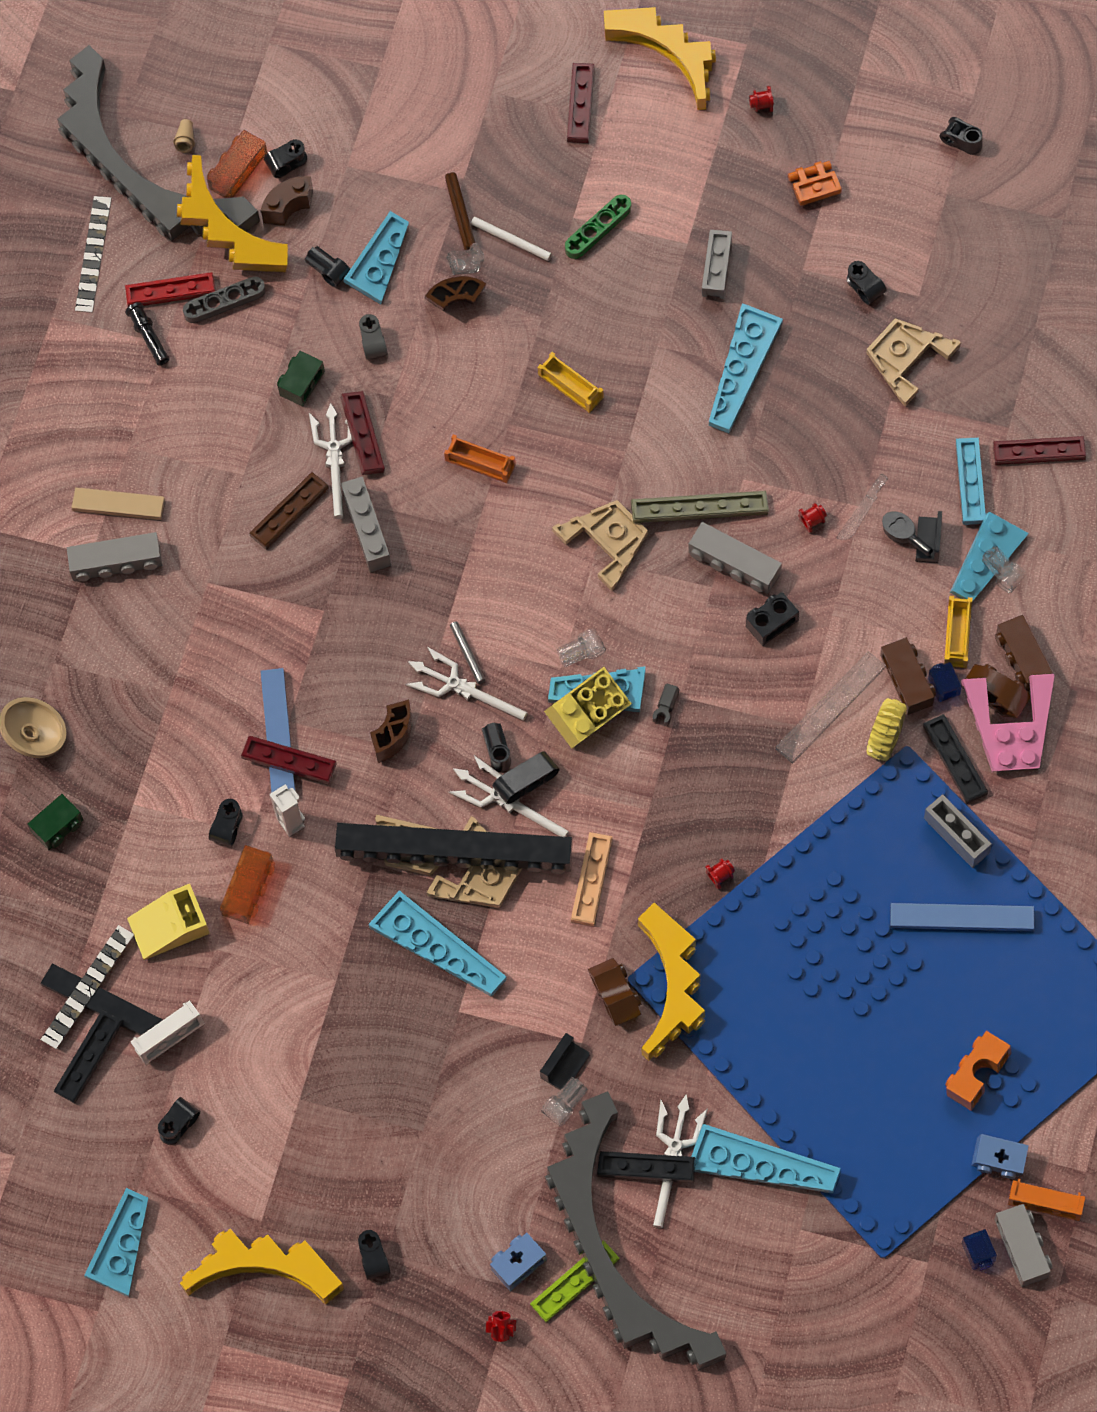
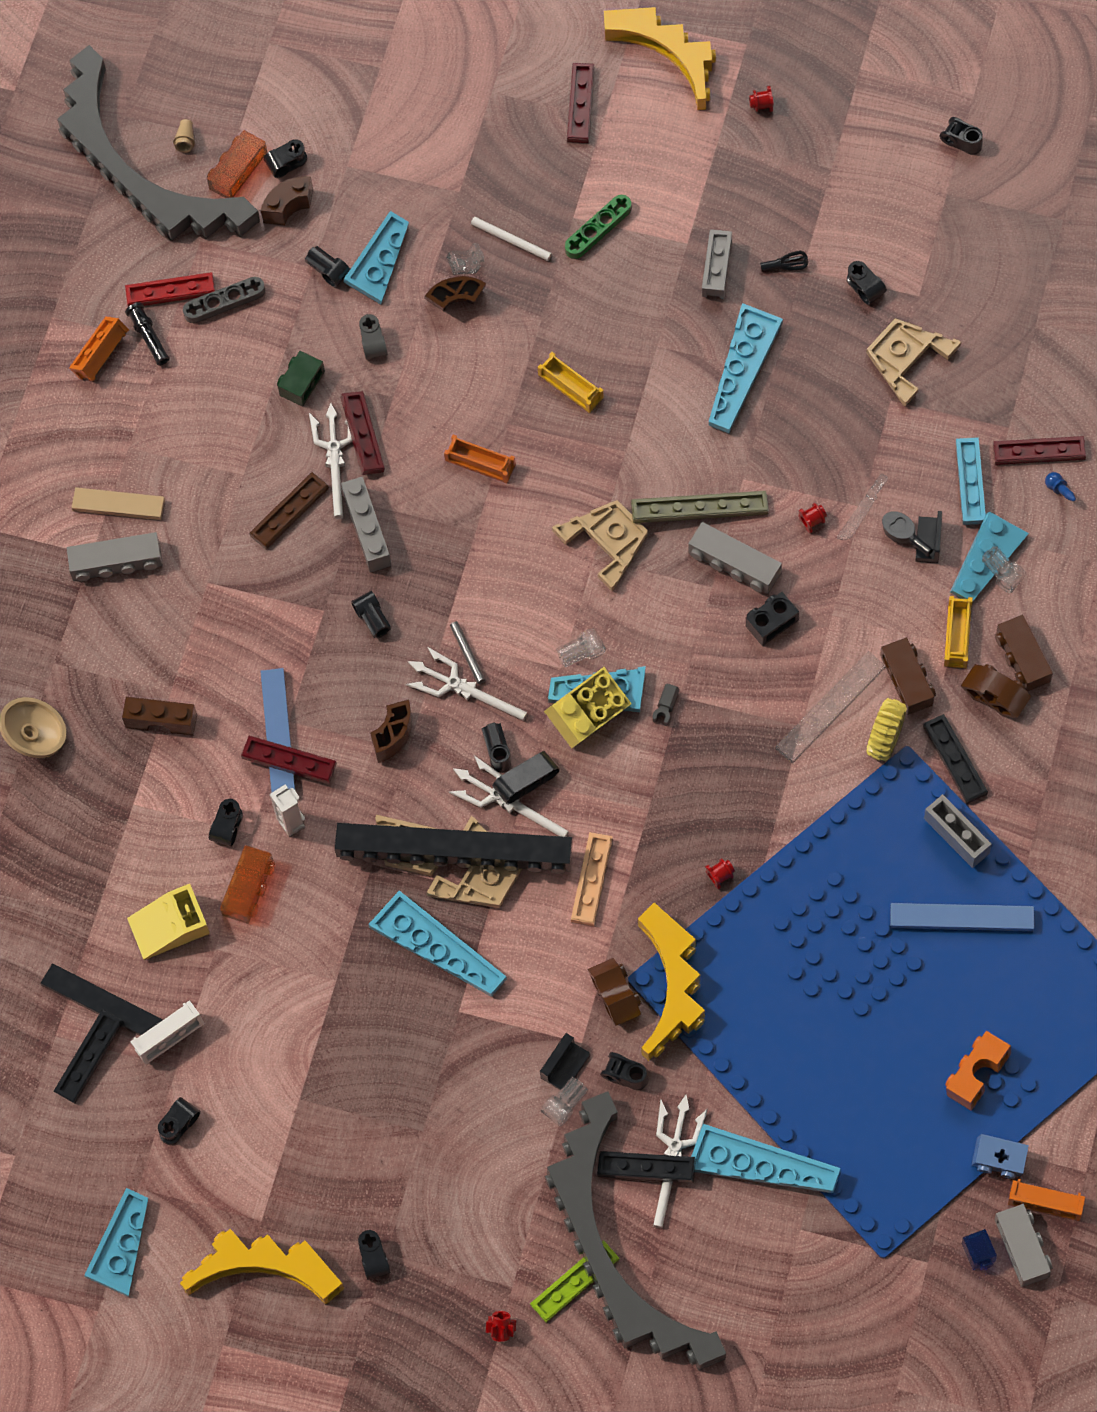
(55, 822): dark green brick -> none
(87, 987): sticker -> none
(93, 254): sticker -> none
(98, 348): none -> orange container
(177, 717): none -> reddish brown arch
(220, 232): yellow arch -> none
(369, 610): none -> black piece
(459, 210): reddish brown axle -> none
(512, 1273): medium blue brick -> none
(621, 1069): none -> black piece
(780, 262): none -> black piece
(817, 187): orange plate -> none
(944, 681): clear blue brick -> none
(1012, 744): bright pink wing -> none
(1056, 483): none -> blue bar

